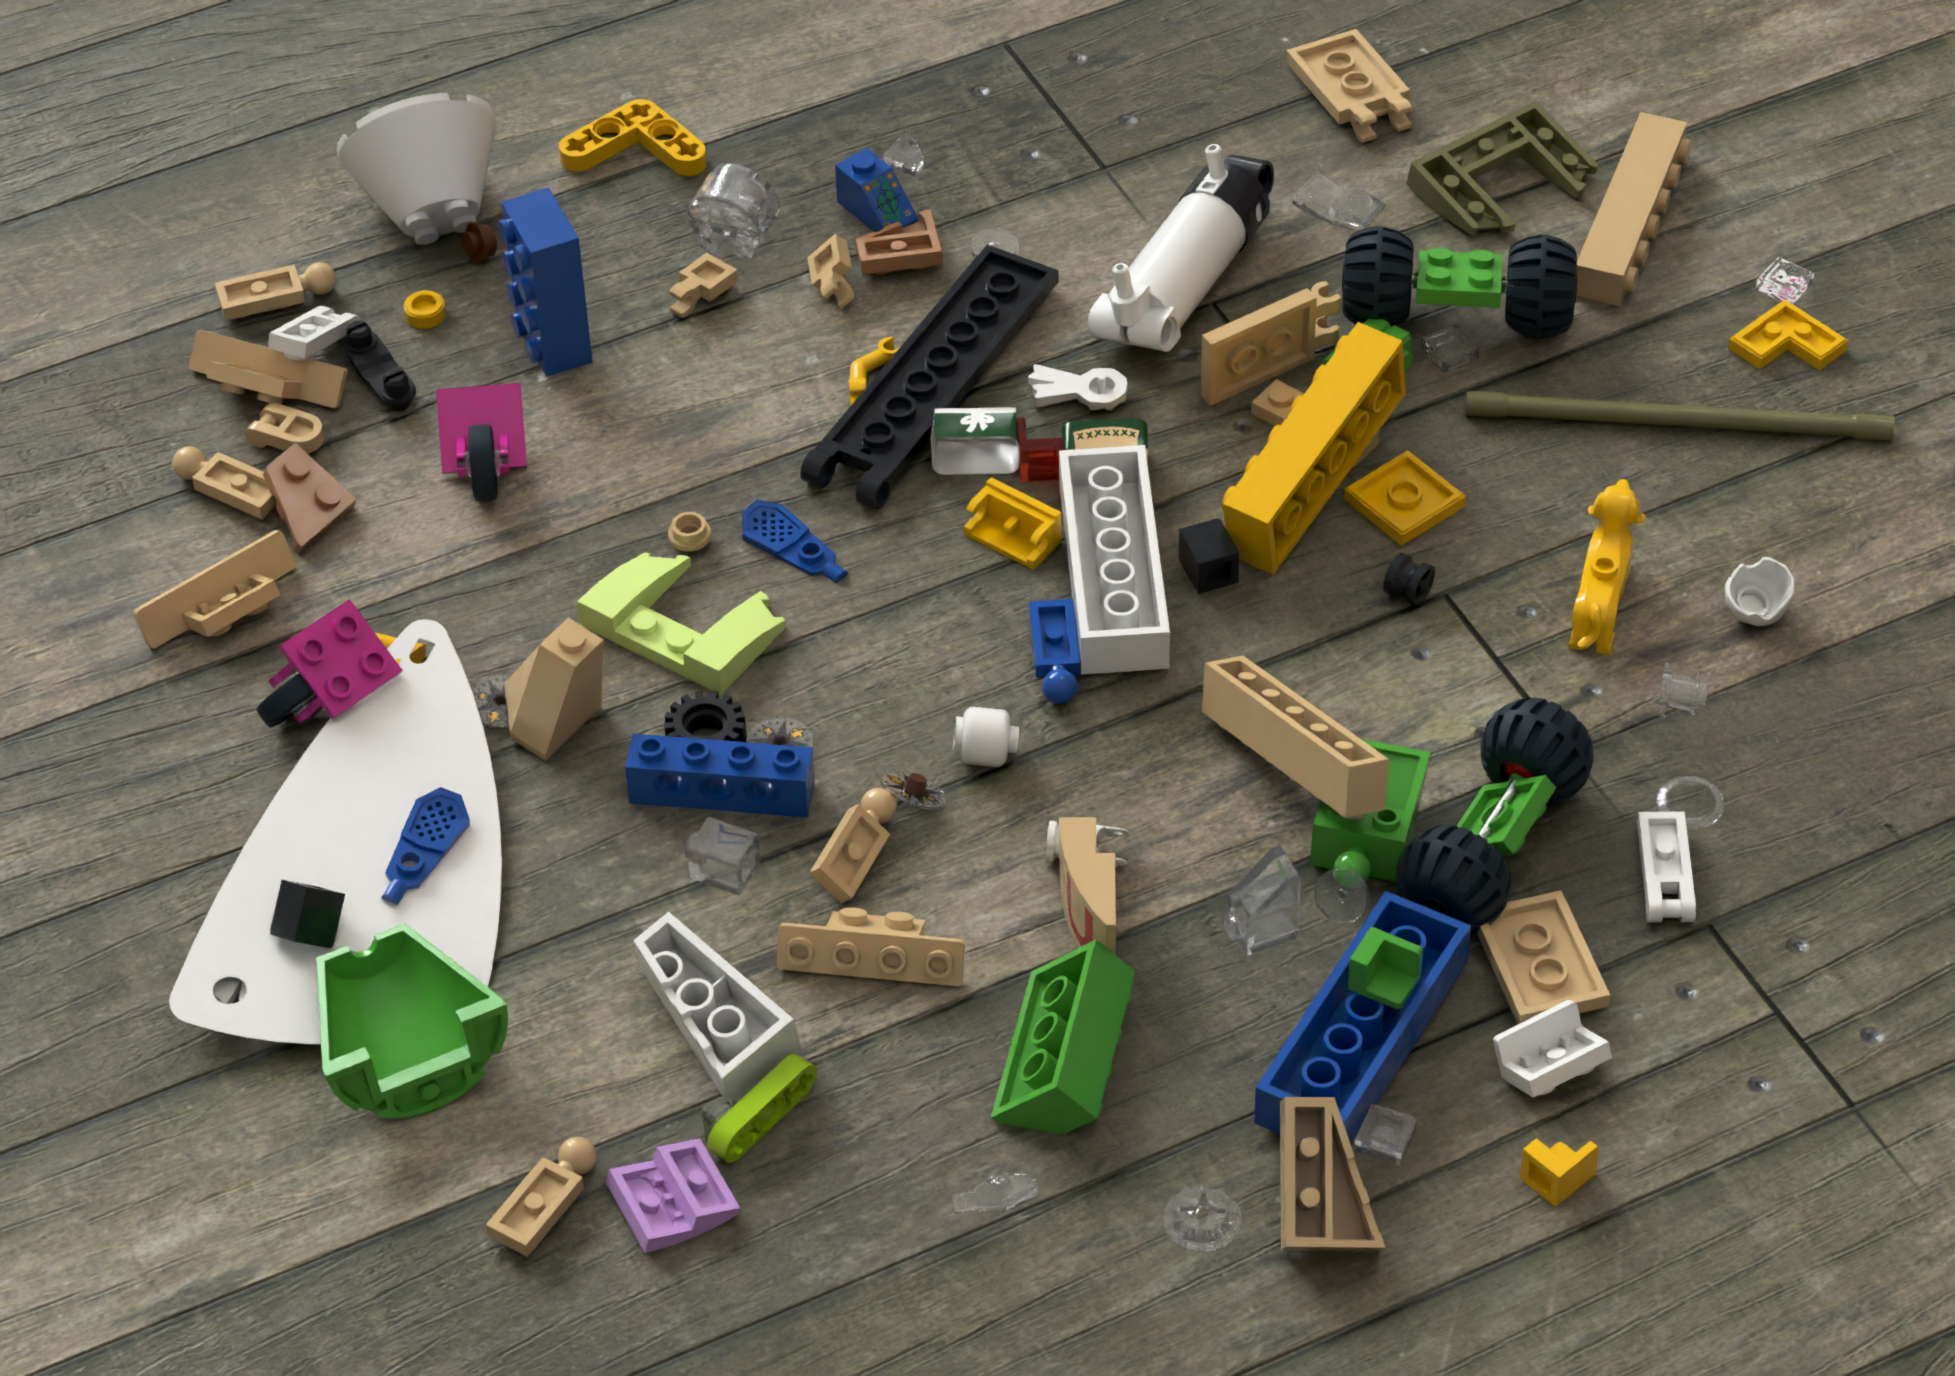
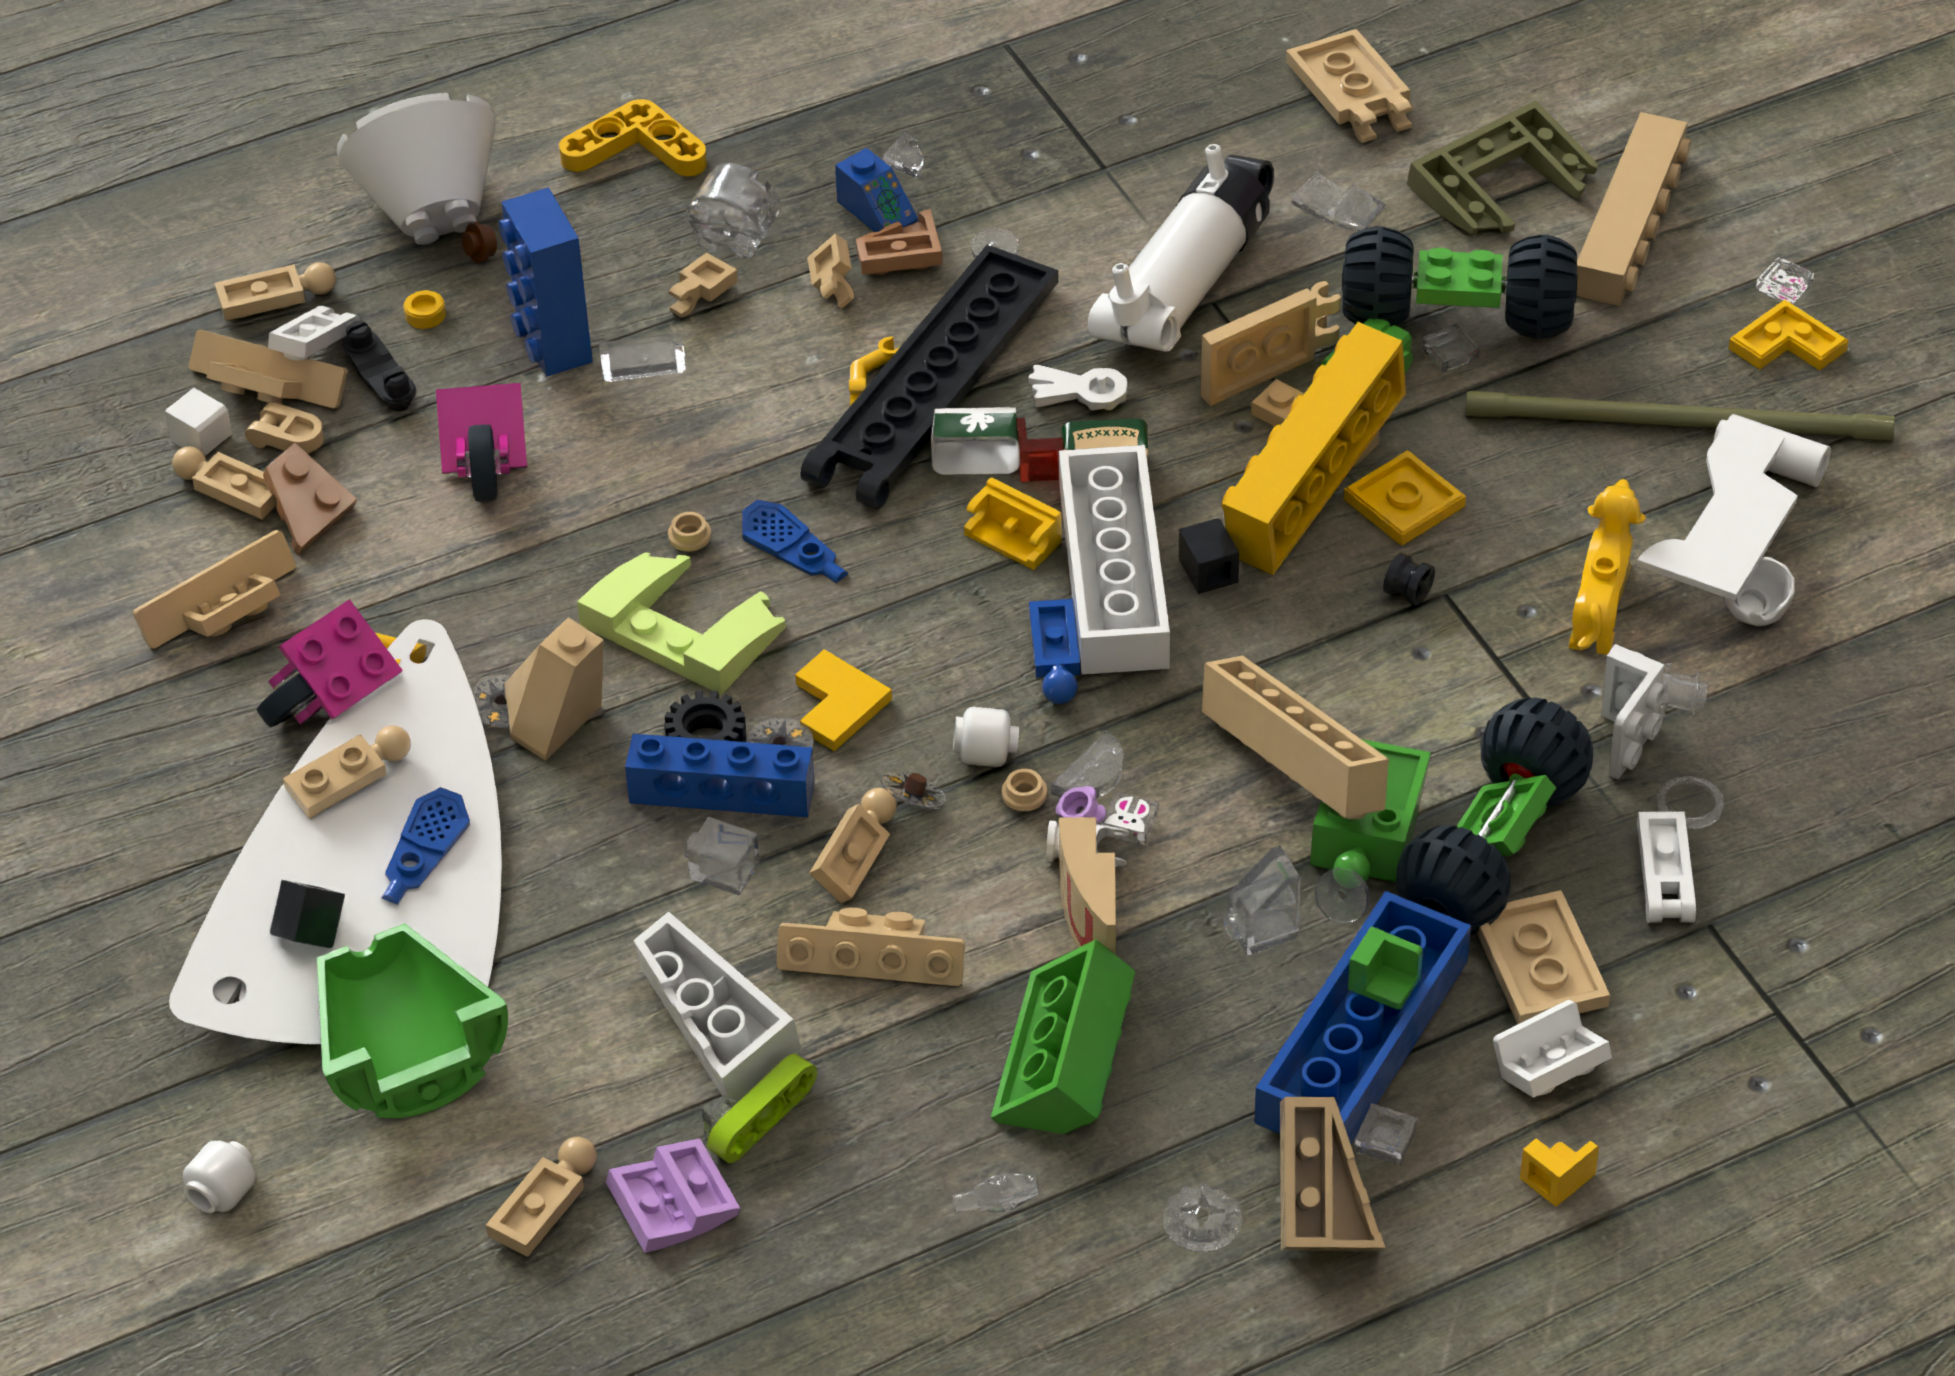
(198, 421): none -> white piece
(219, 1176): none -> white head
(345, 770): none -> tan plate
(642, 357): none -> clear slope
(846, 695): none -> yellow tile
(1024, 790): none -> tan plate
(1078, 799): none -> lavender plate
(1096, 767): none -> clear tile
(1132, 814): none -> tile
(1632, 701): none -> white bracket
(1744, 508): none -> white door

